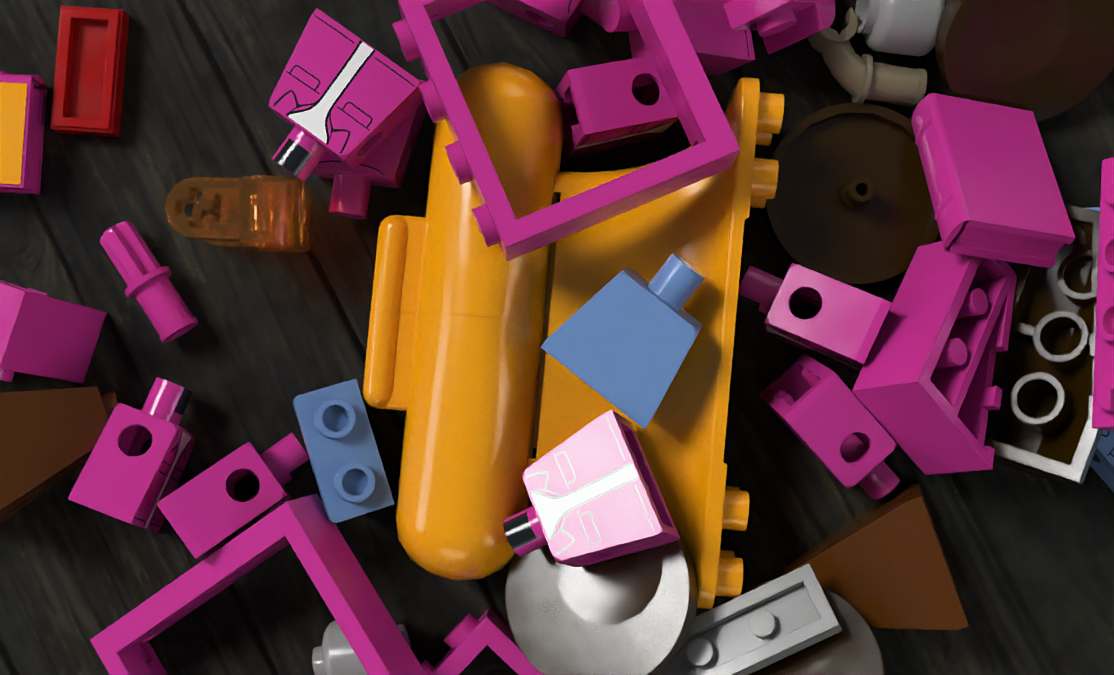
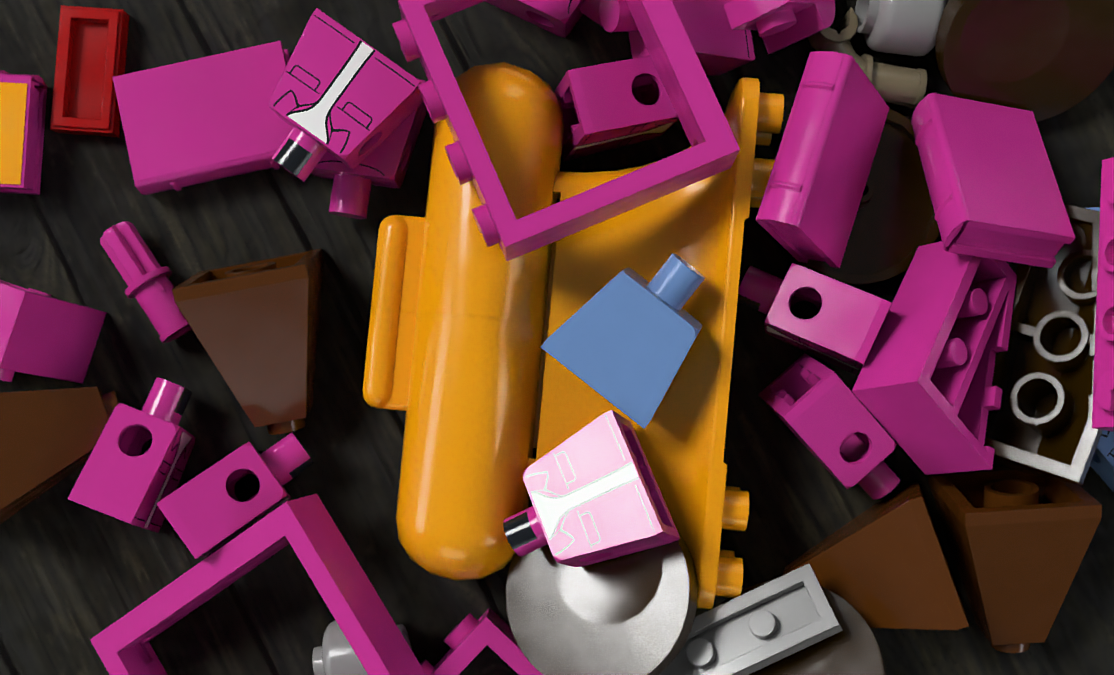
(202, 118): none -> dark pink piece
(255, 212): clear orange piece -> none
(261, 332): none -> reddish brown slope
(342, 451): medium blue bracket -> none
(823, 159): none -> dark pink piece
(1015, 547): none -> reddish brown slope

